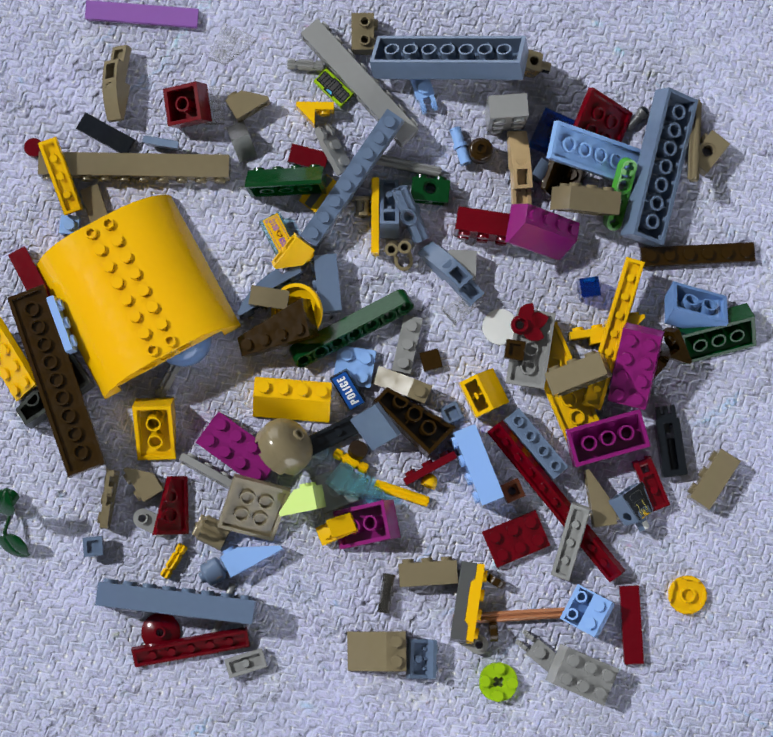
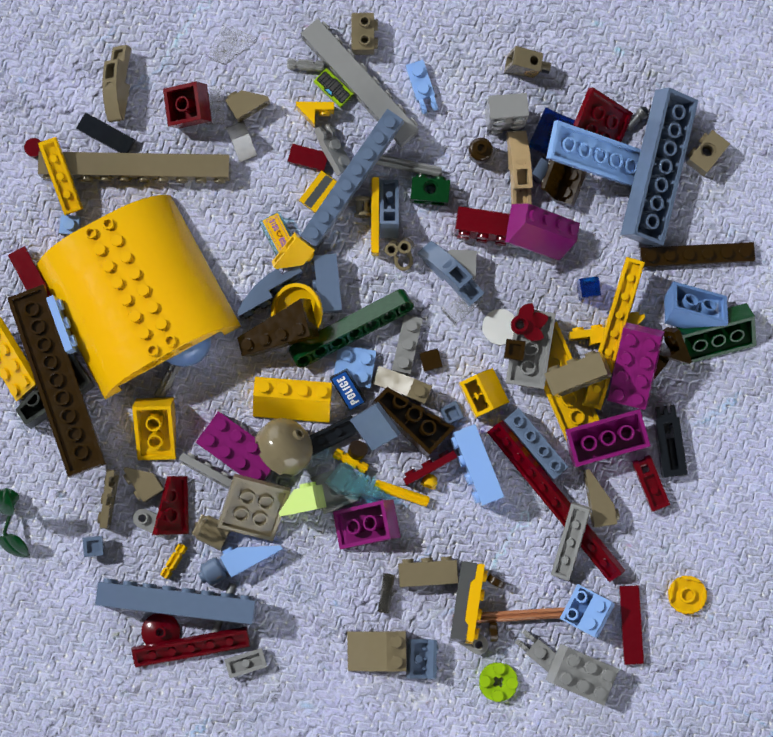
(93, 202): dark tan tile -> none
(141, 14): medium lavender tile -> none
(160, 143): sand blue tile -> none
(269, 297): dark tan tile -> none
(286, 181): dark green slope -> none
(336, 528): yellow slope -> none
(407, 204): sand blue piece -> none
(450, 57): sand blue brick -> none
(460, 146): light blue pin -> none
(515, 538): dark red plate -> none
(519, 492): copper plate -> none
(585, 199): dark tan brick -> none
(620, 171): bright green beam -> none
(633, 506): torso -> none
(694, 146): dark tan axle -> none
(712, 478): dark tan brick -> none

